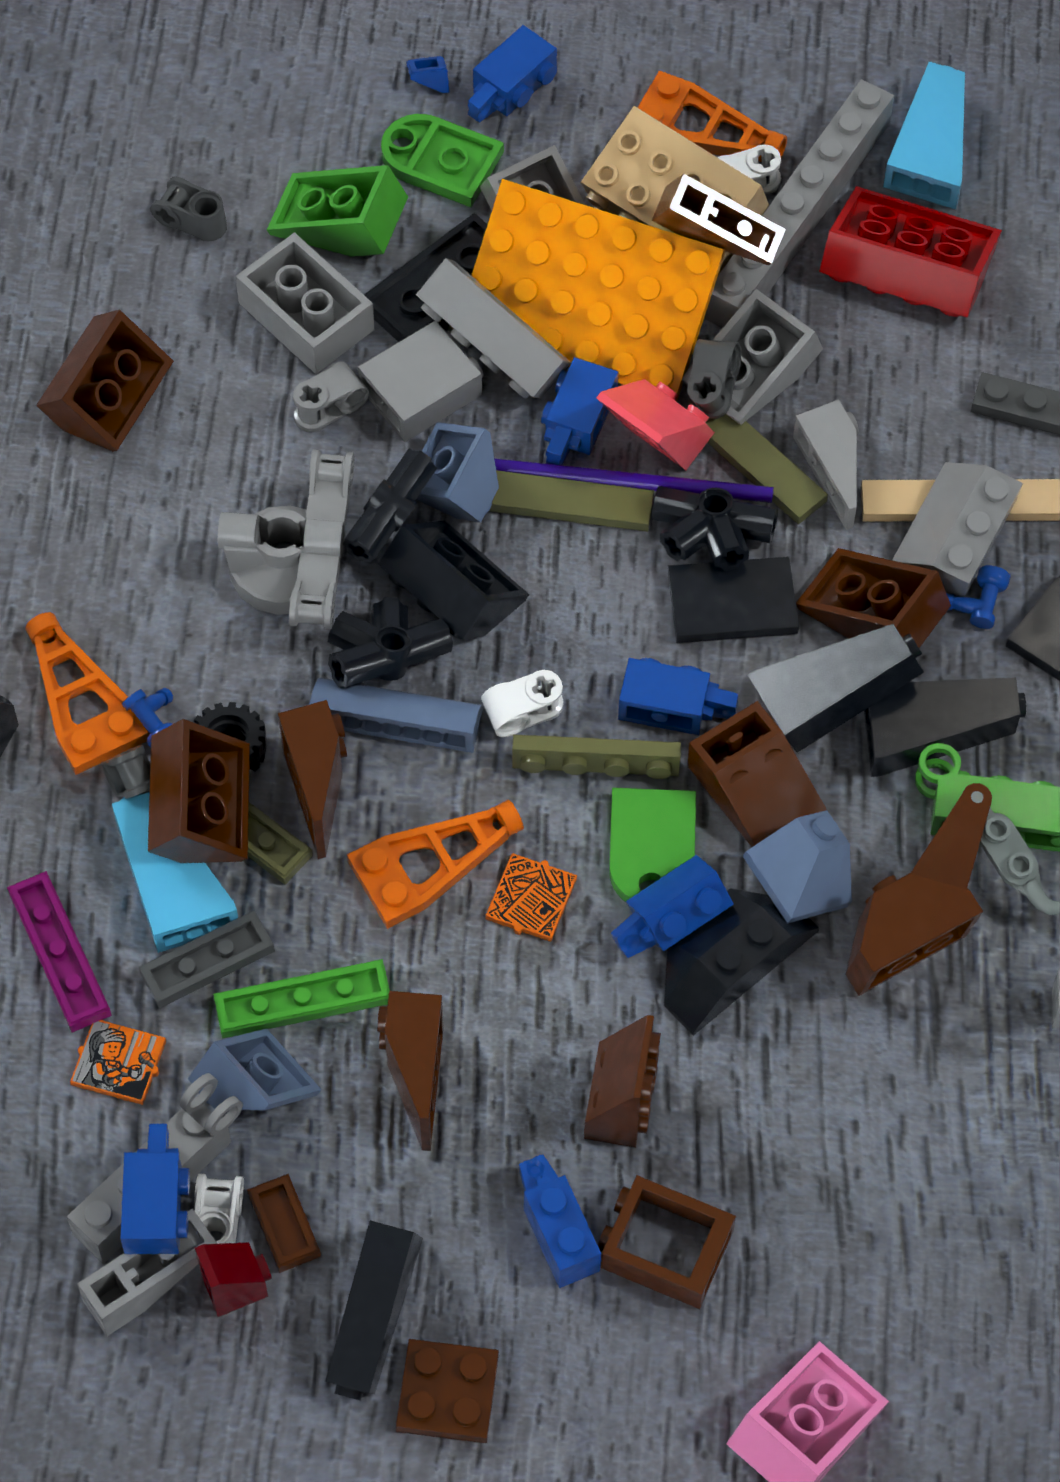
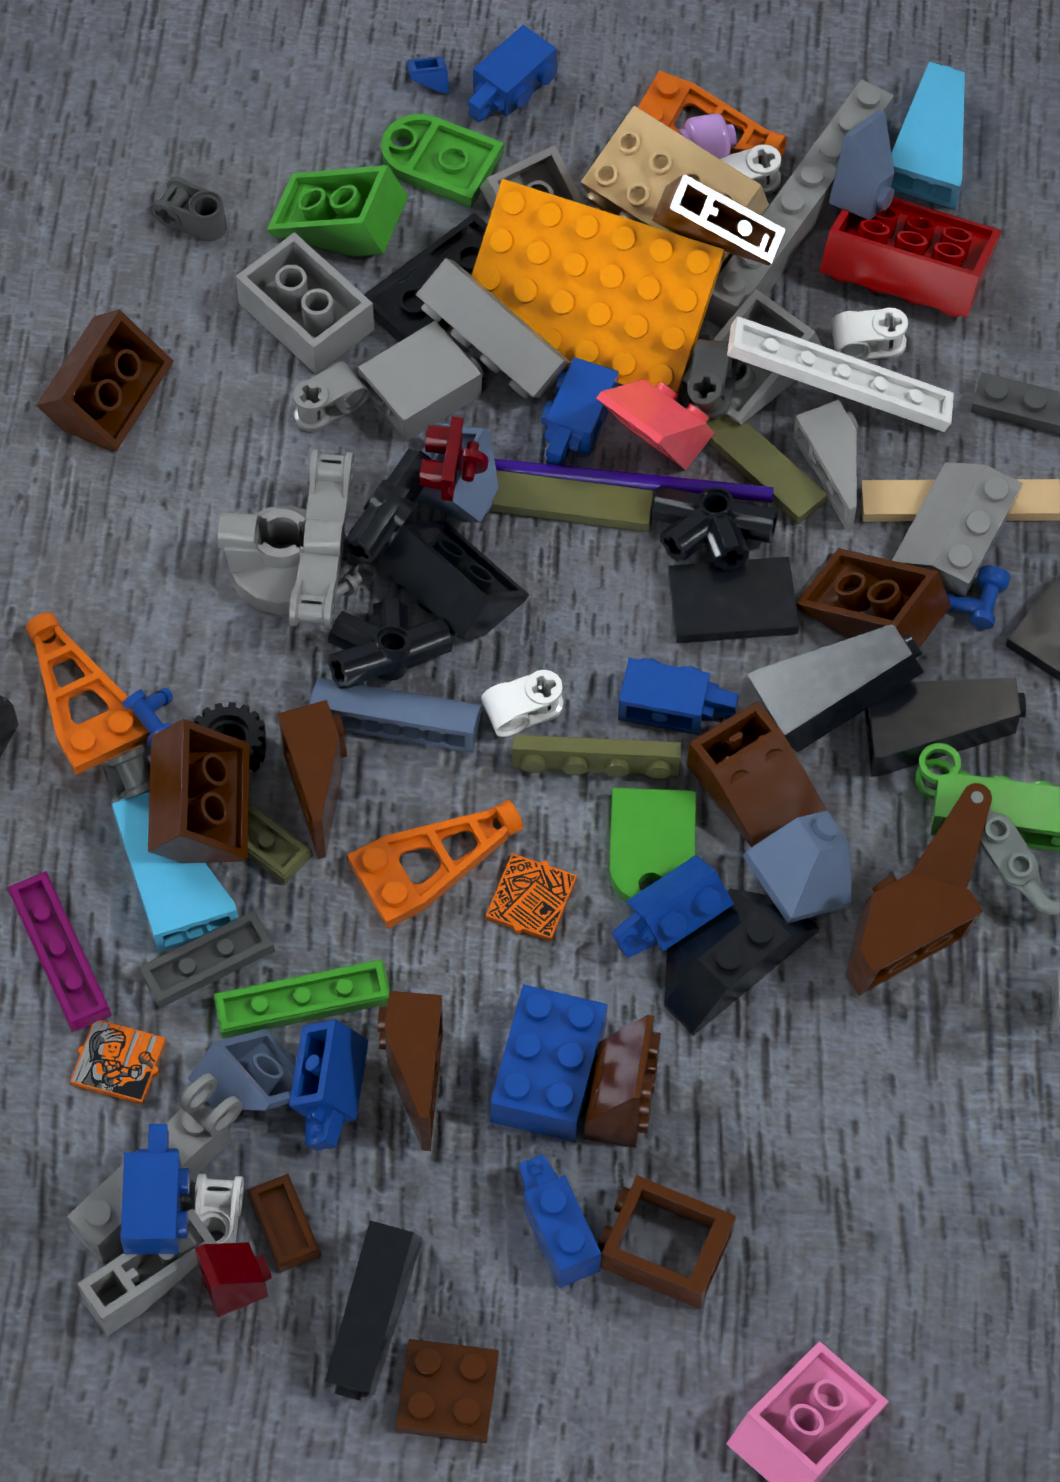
(328, 1080): none -> blue hinge
(350, 583): none -> light grey hand
(443, 474): none -> dark red hips
(548, 1063): none -> blue brick
(710, 134): none -> lavender head
(840, 374): none -> white plate
(865, 169): none -> sand blue slope
(866, 335): none -> white piece

